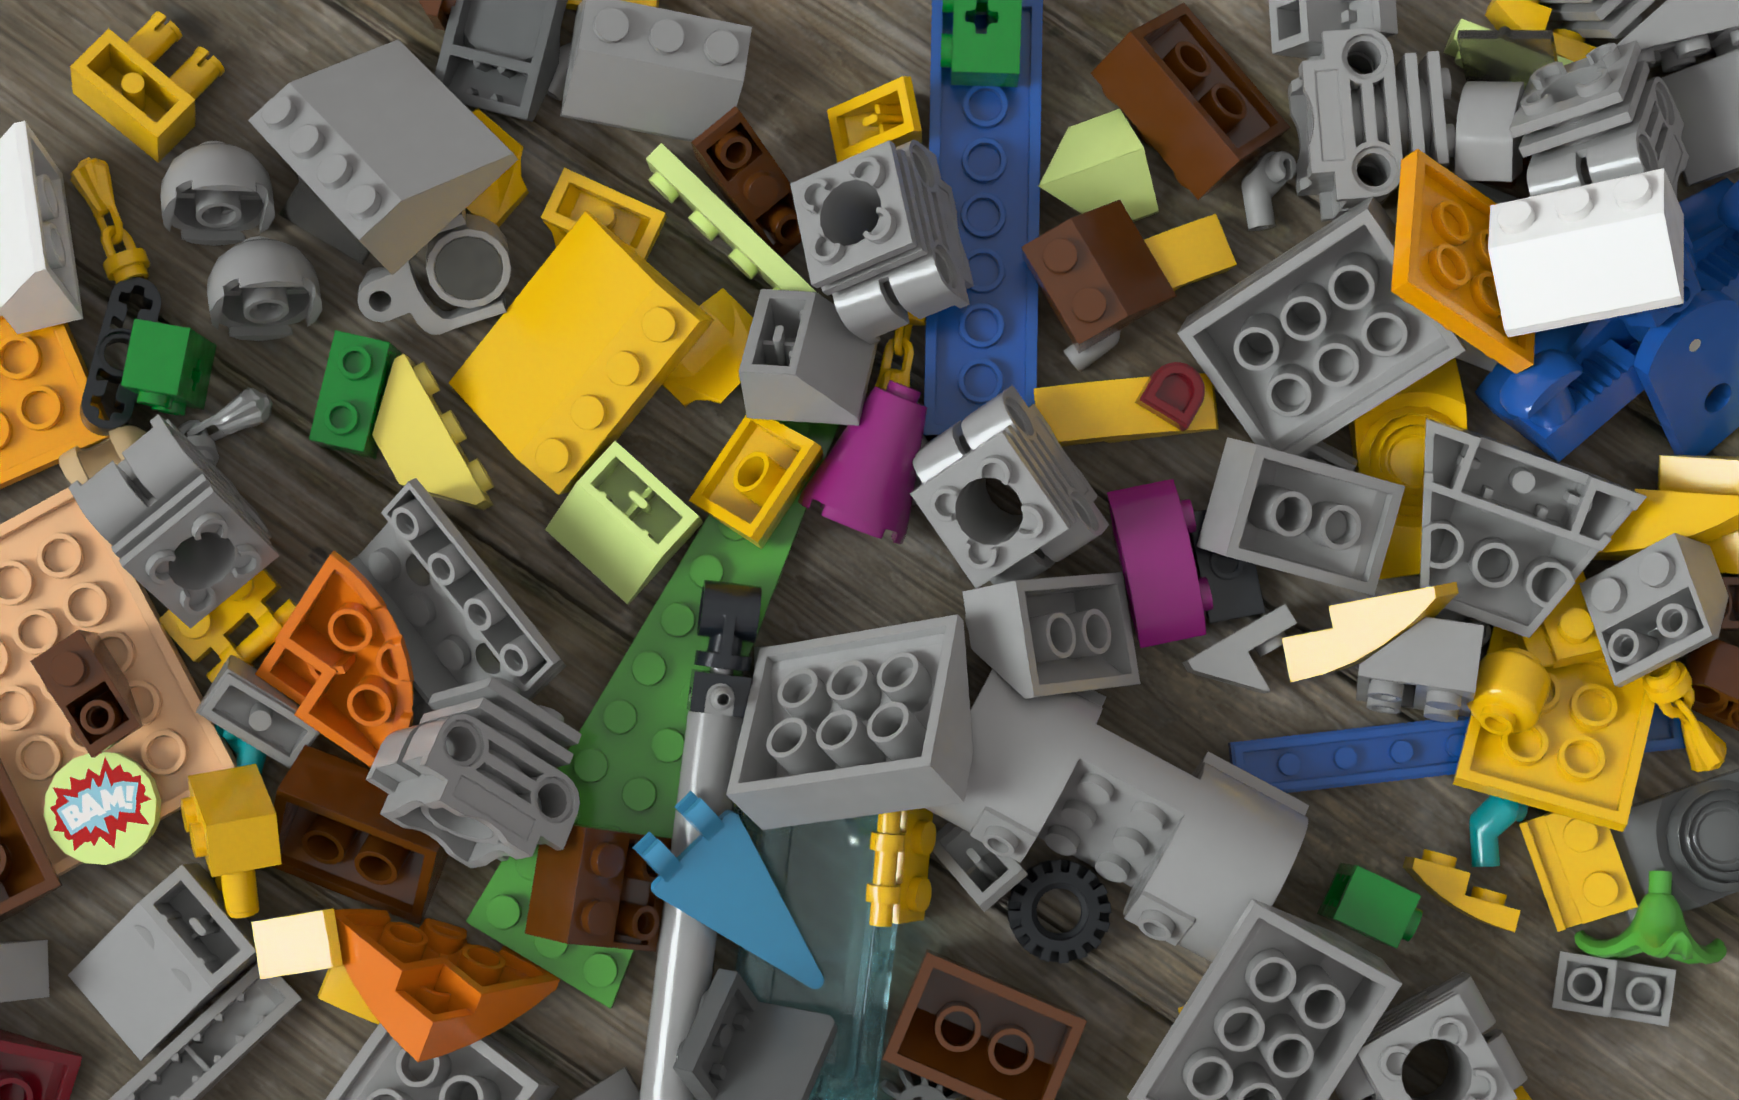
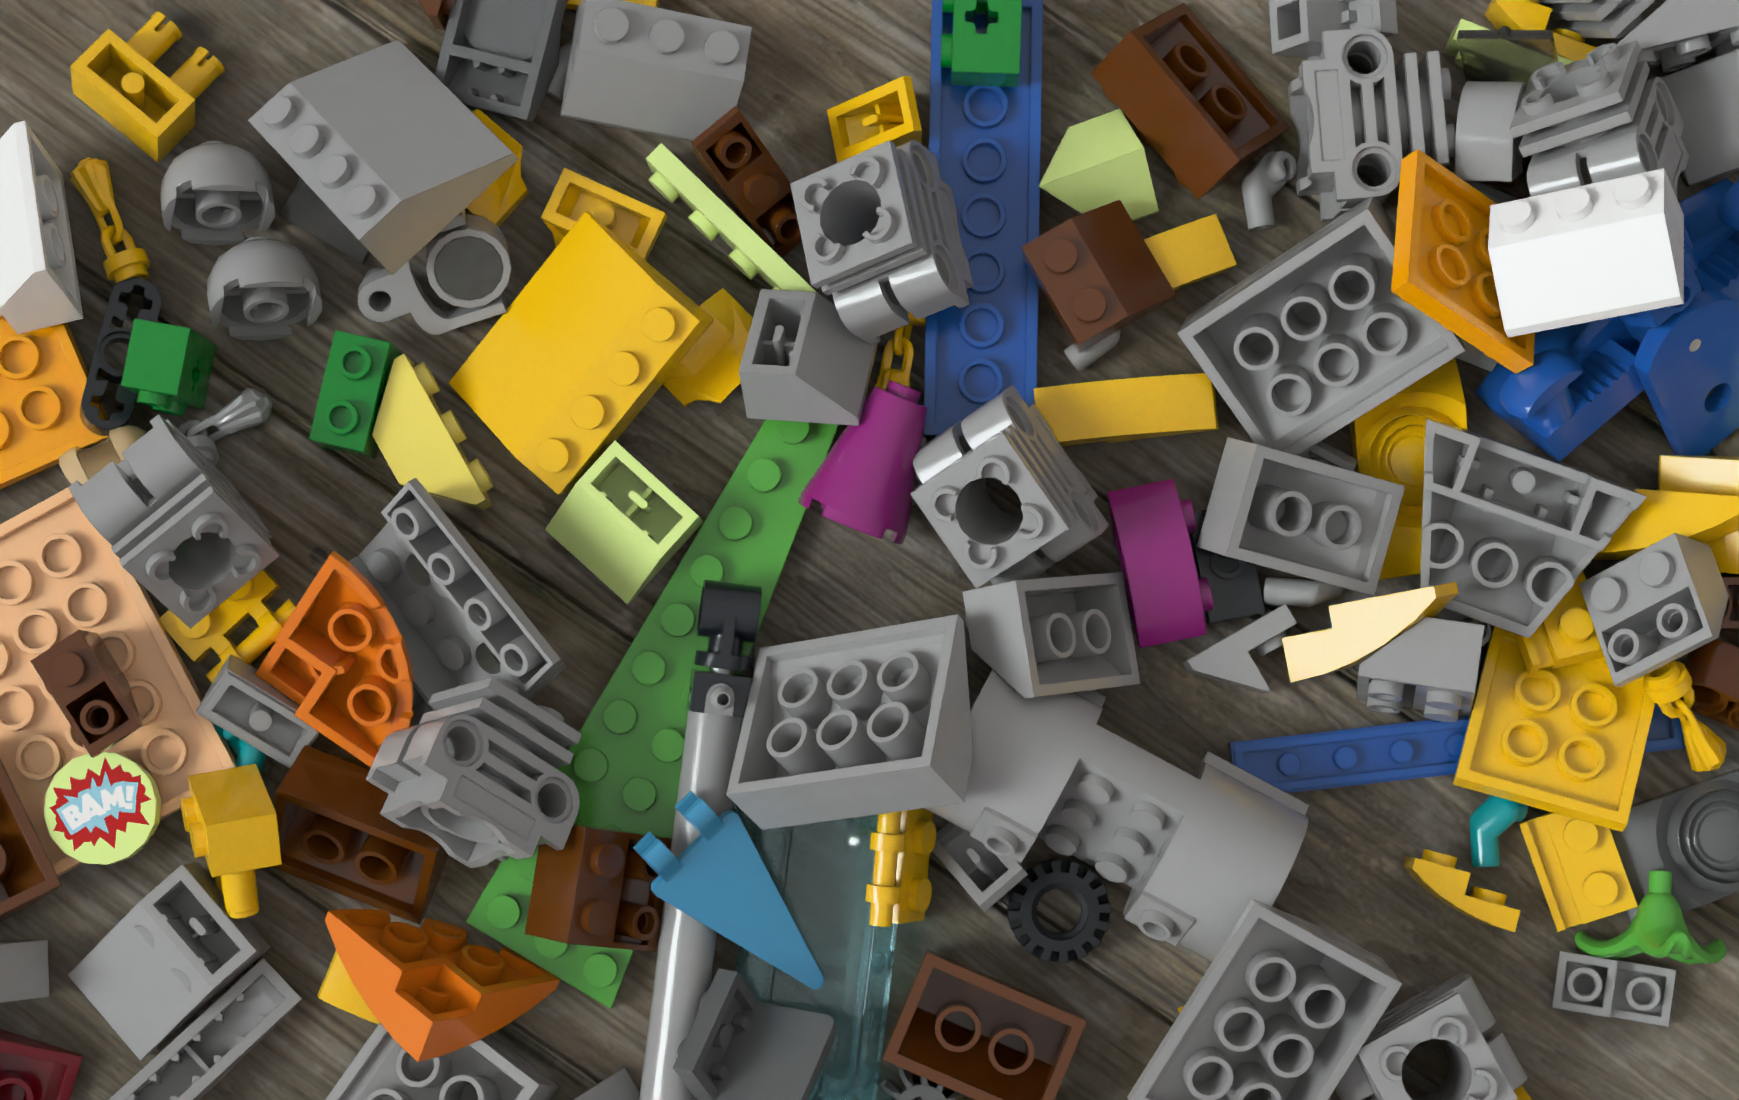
(297, 943): slope -> none
(757, 478): yellow slope -> none
(1173, 394): dark red tile -> none
(1298, 592): none -> light grey arm
(1371, 905): green brick -> none
(1510, 691): yellow head -> none

